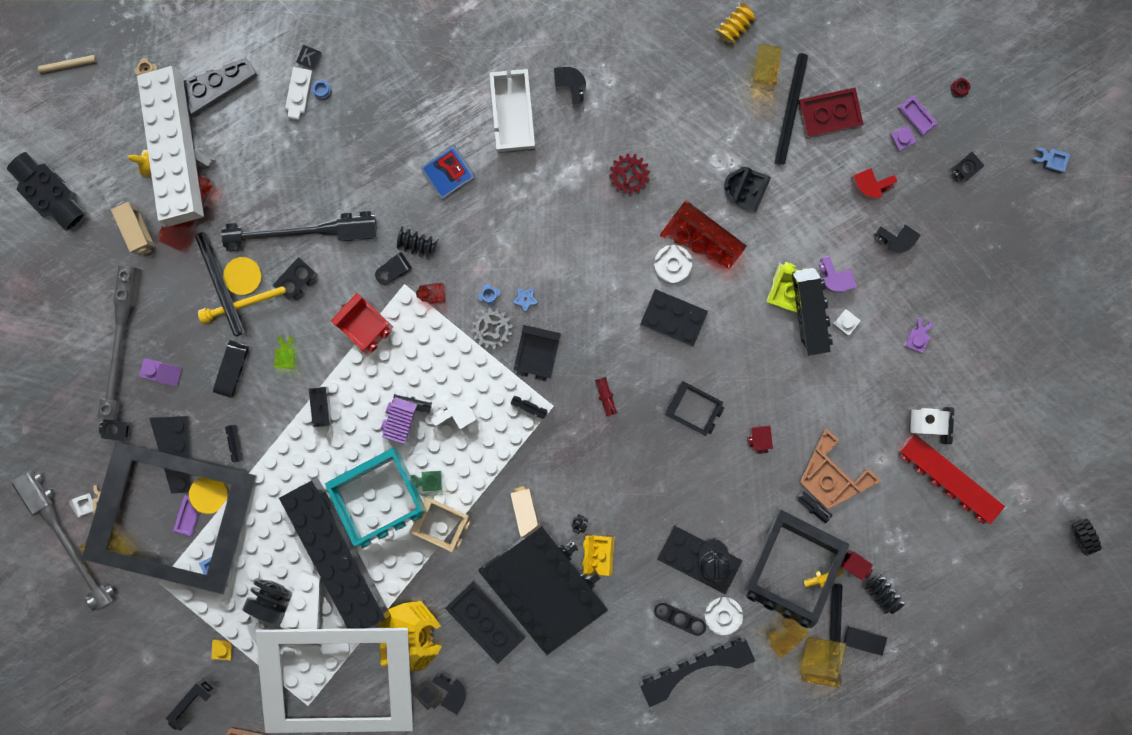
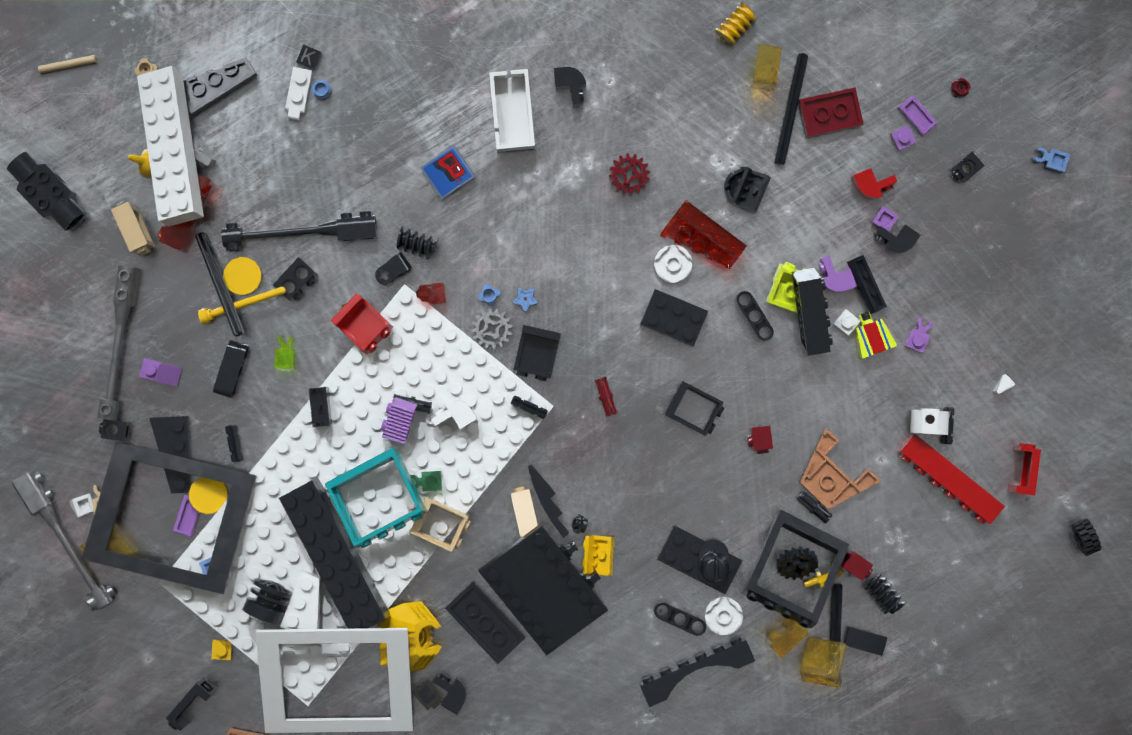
(544, 494): none -> black slope
(753, 306): none -> black beam
(797, 563): none -> black gear
(866, 284): none -> black plate
(872, 336): none -> torso
(885, 218): none -> medium lavender plate
(1004, 384): none -> white slope
(1029, 470): none -> red panel

